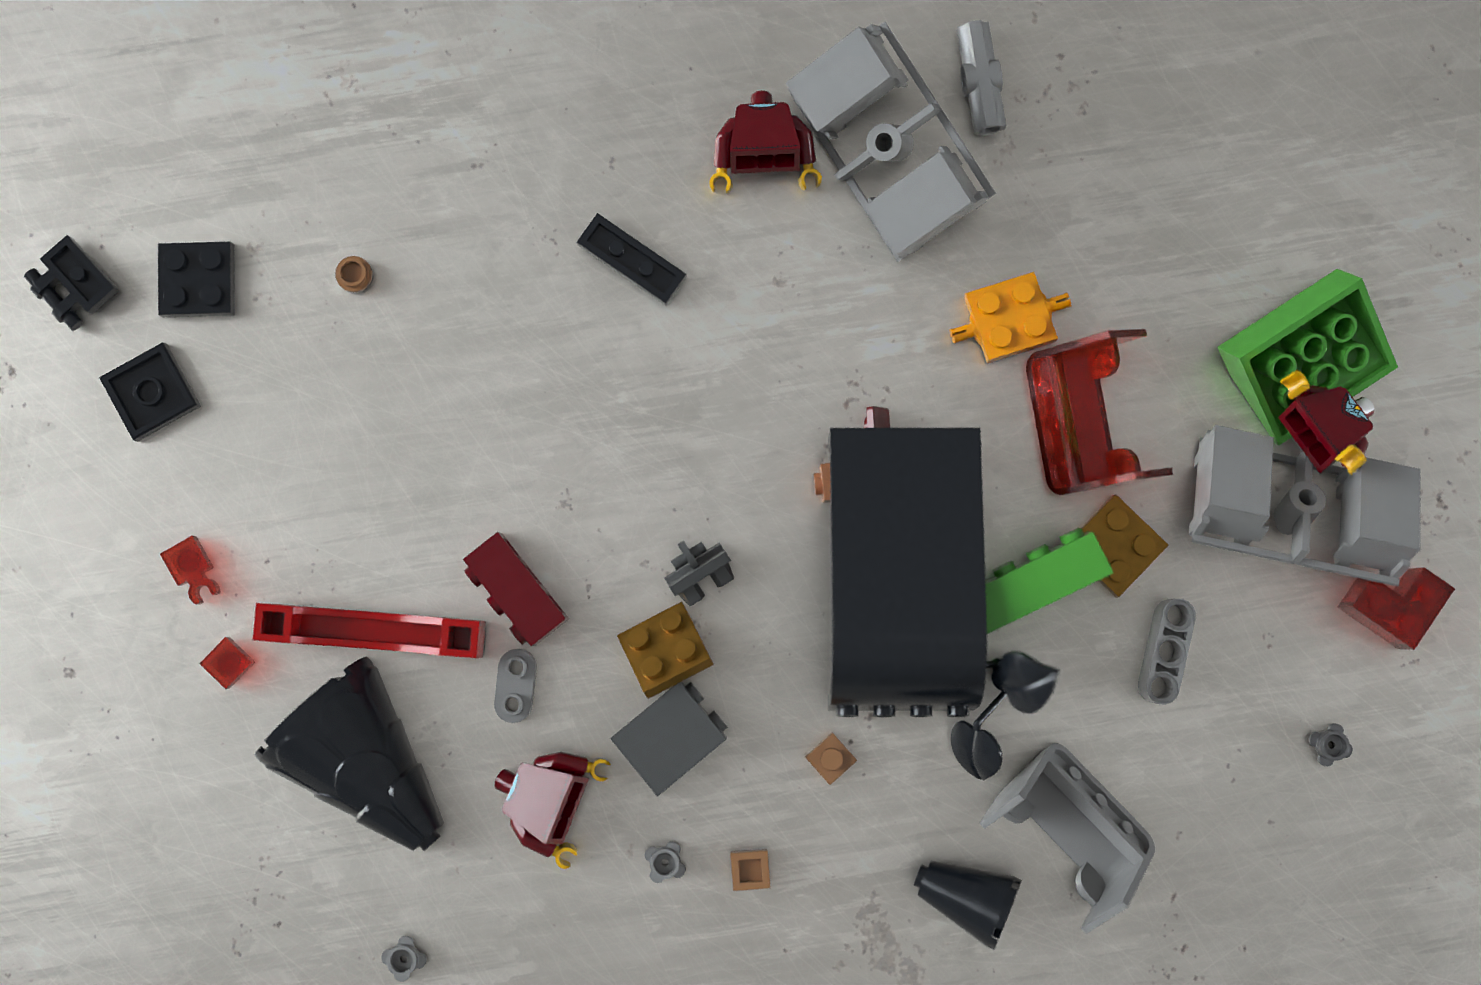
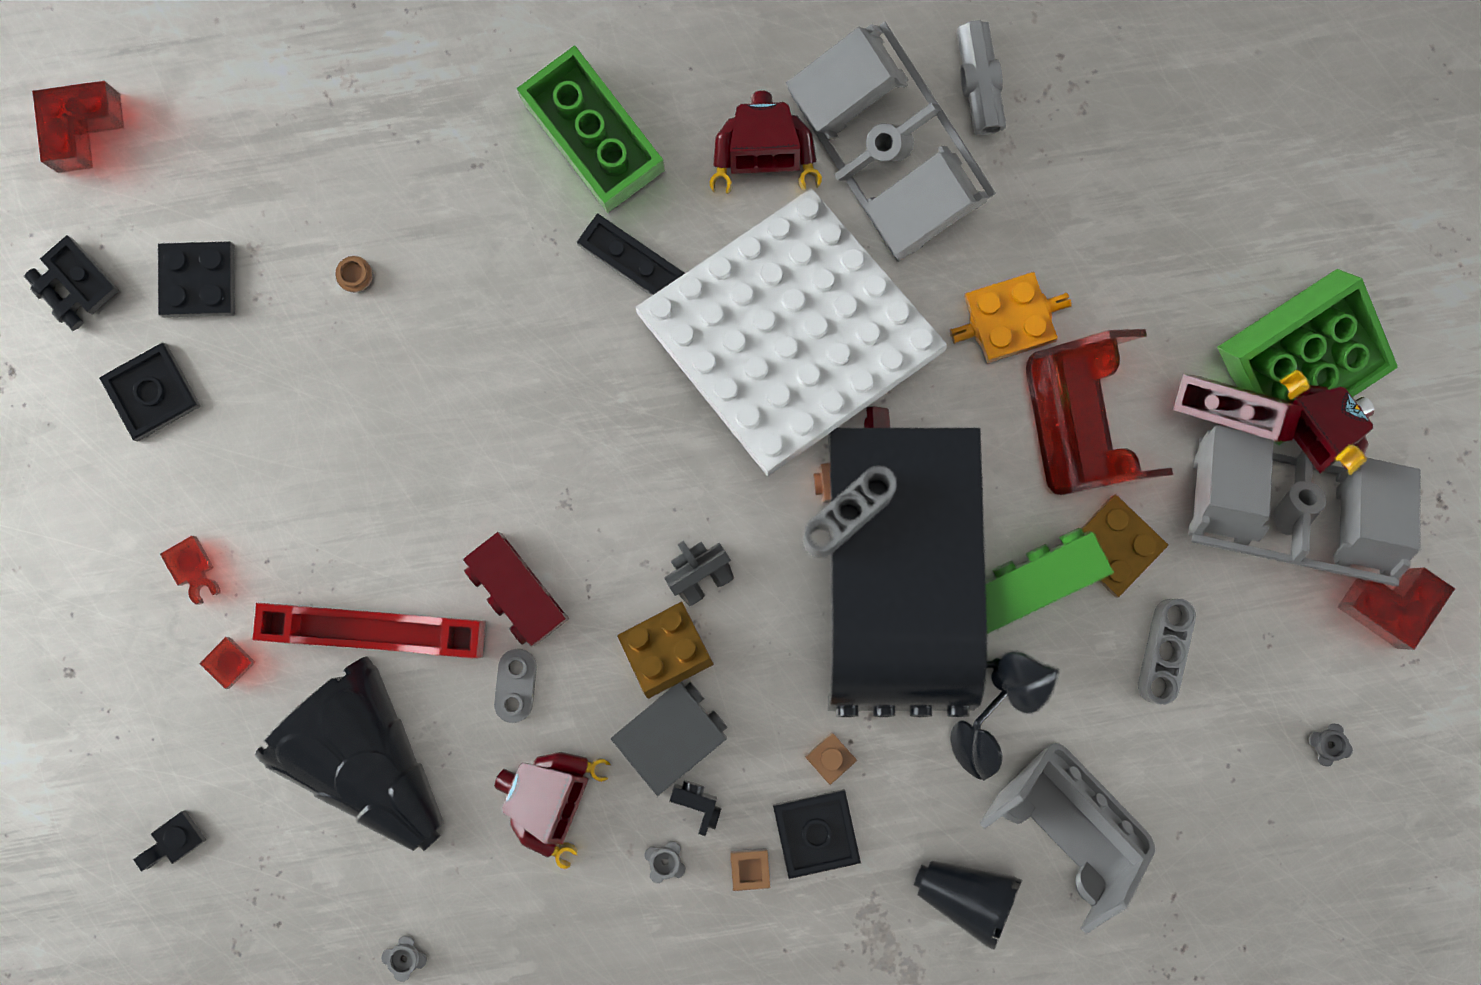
(68, 116): none -> clear red brick
(173, 840): none -> black plate
(591, 129): none -> bright green brick
(692, 796): none -> black bracket
(790, 331): none -> white plate
(816, 833): none -> black tile
(858, 496): none -> light grey beam
(1238, 408): none -> brick

